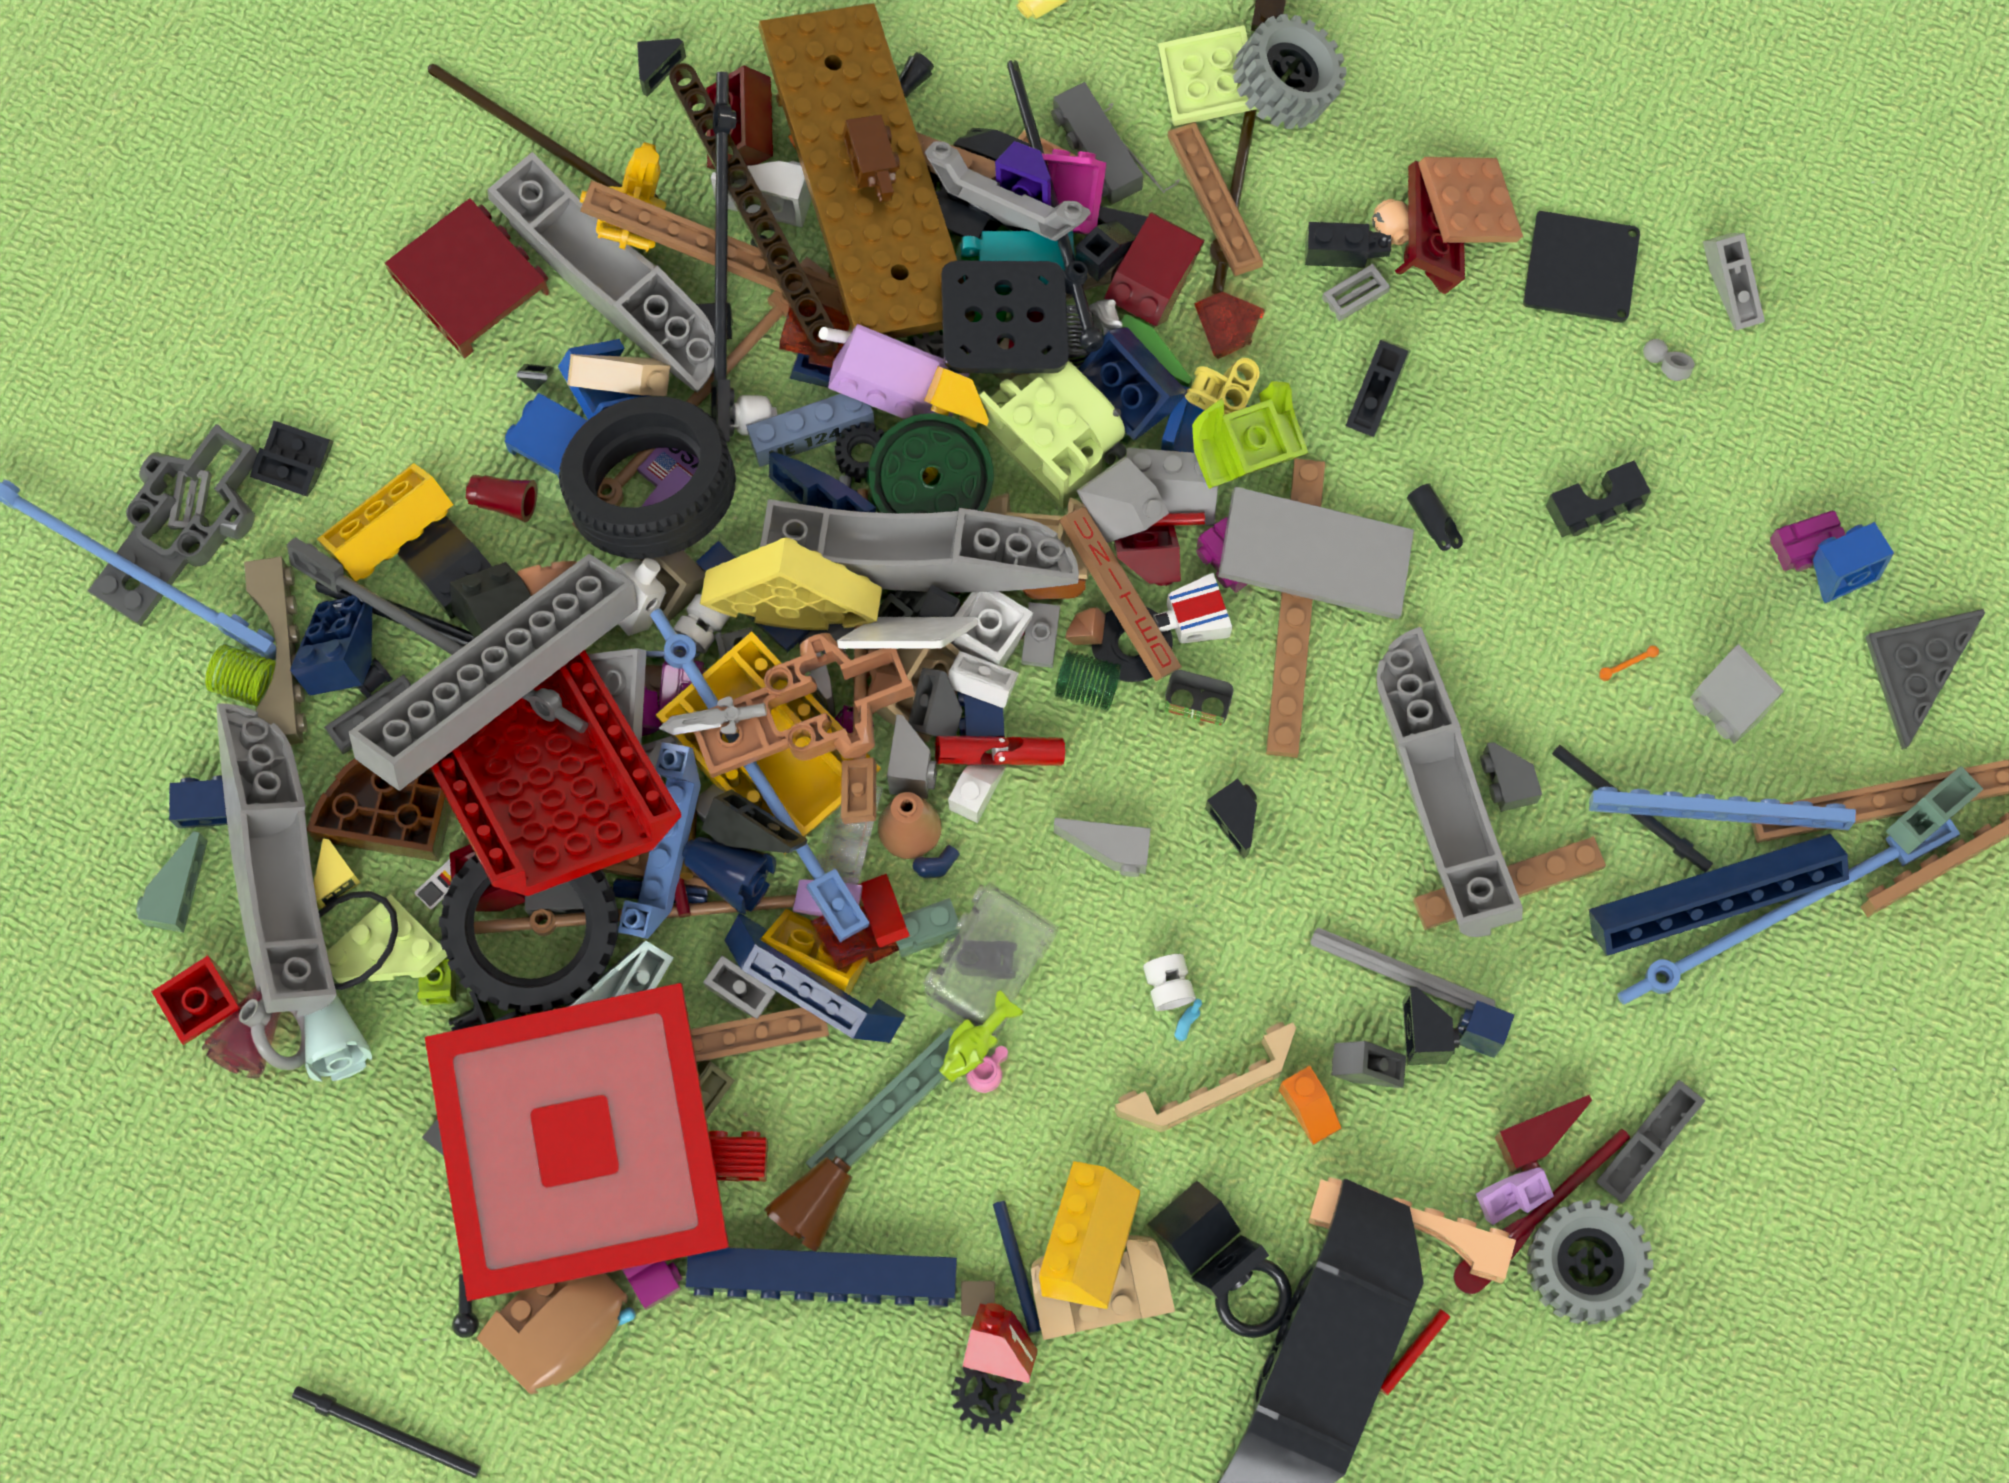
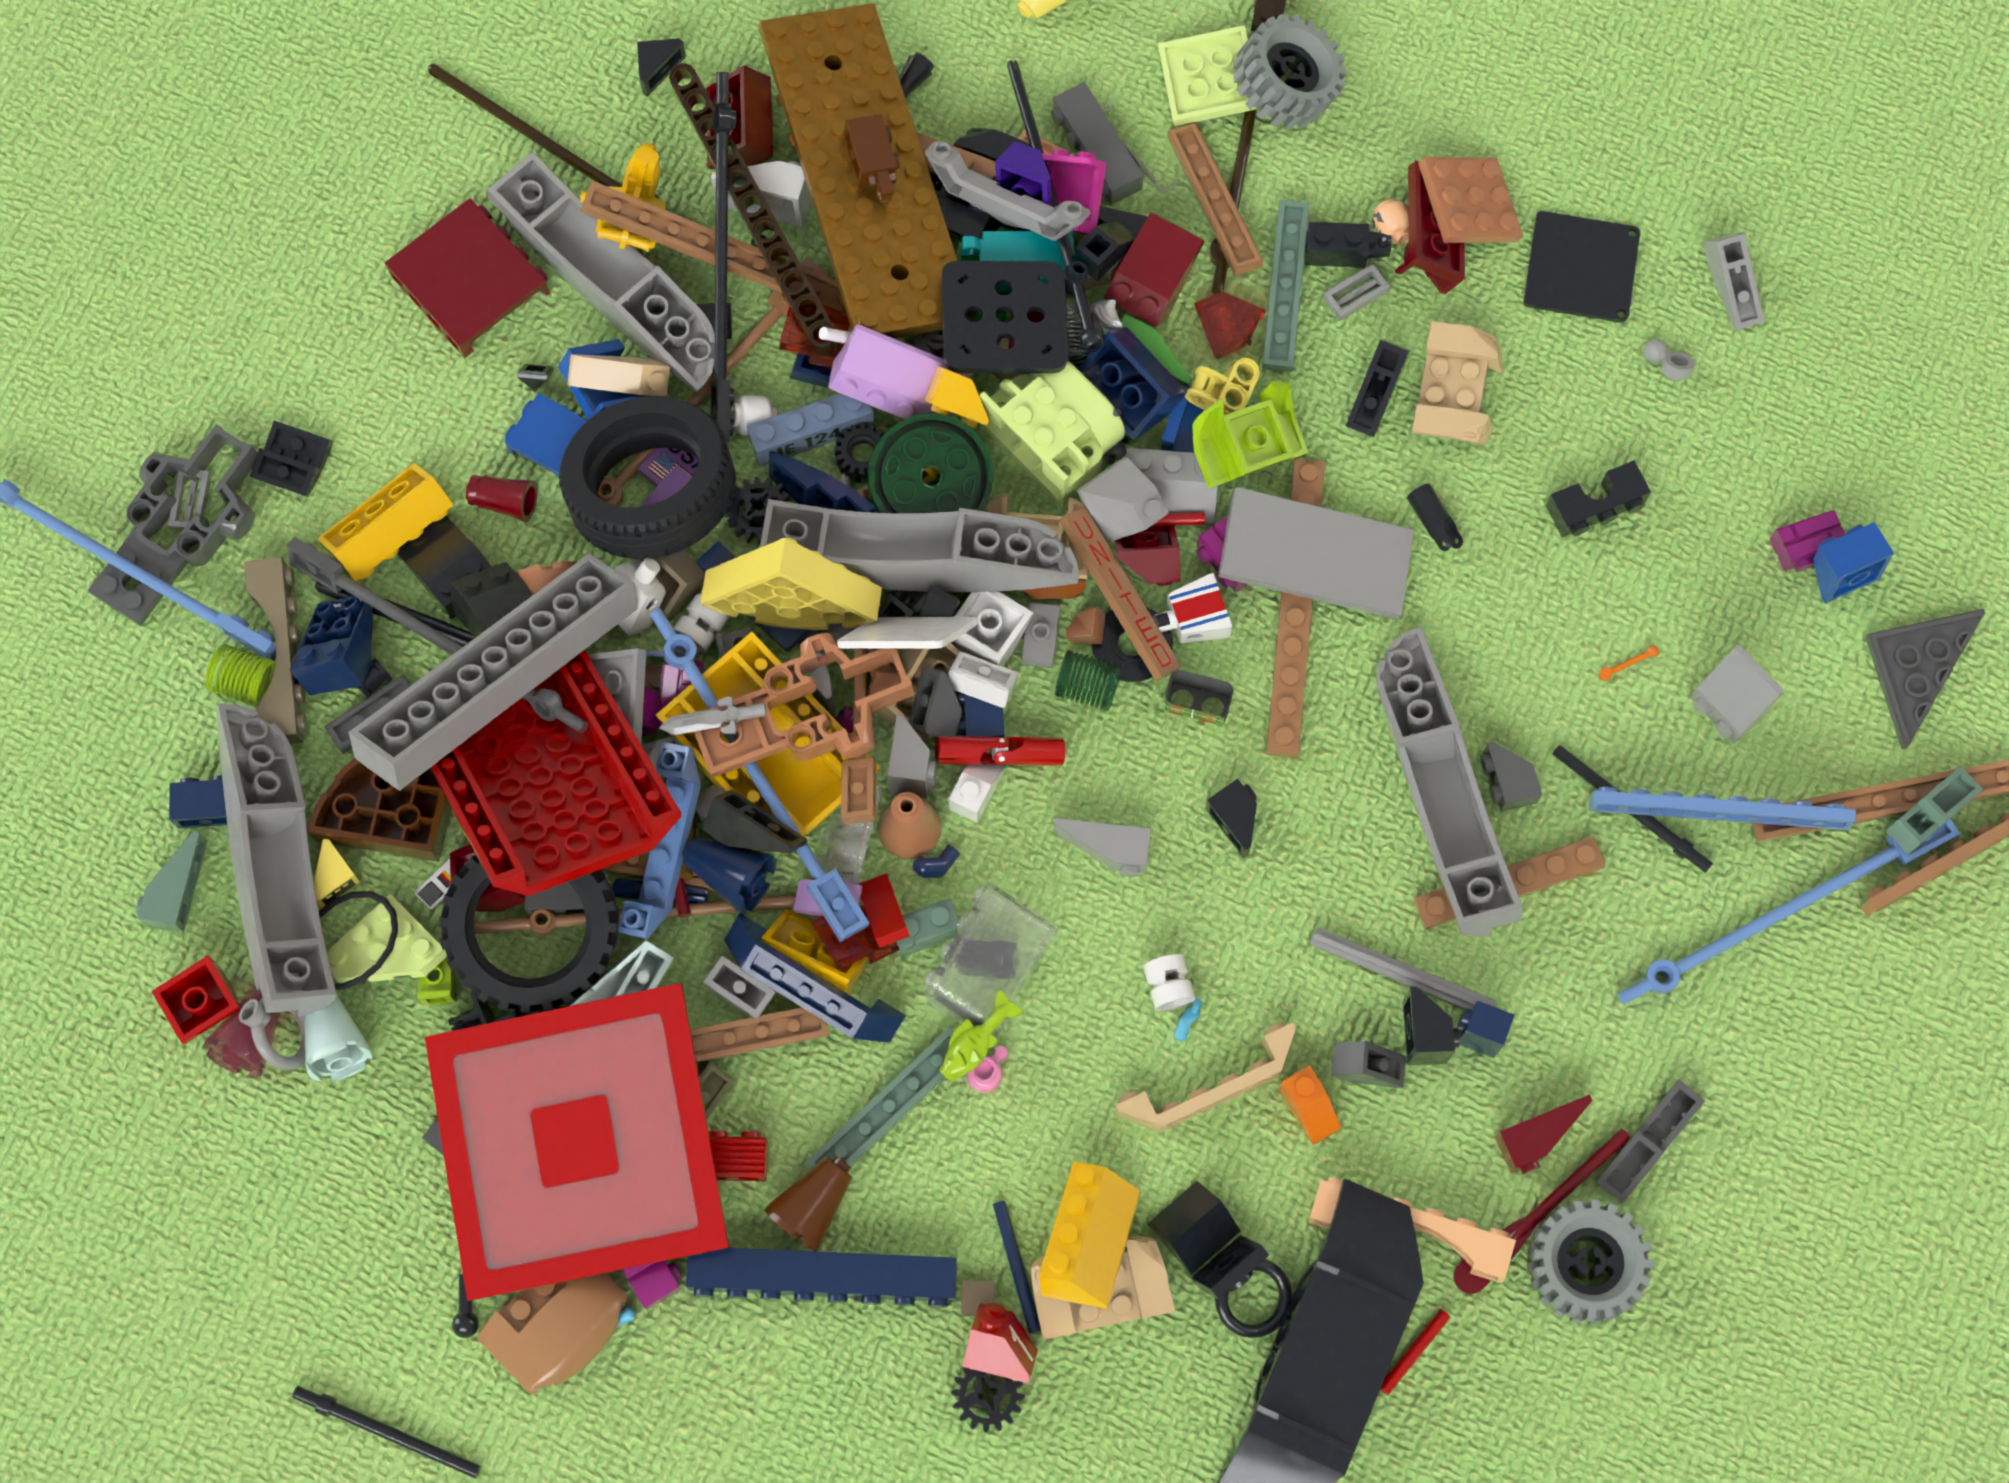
(753, 497): none -> black gear
(1285, 286): none -> sand green plate
(1456, 383): none -> tan piece
(1516, 1192): lavender slope -> none
(1719, 894): dark blue brick -> none

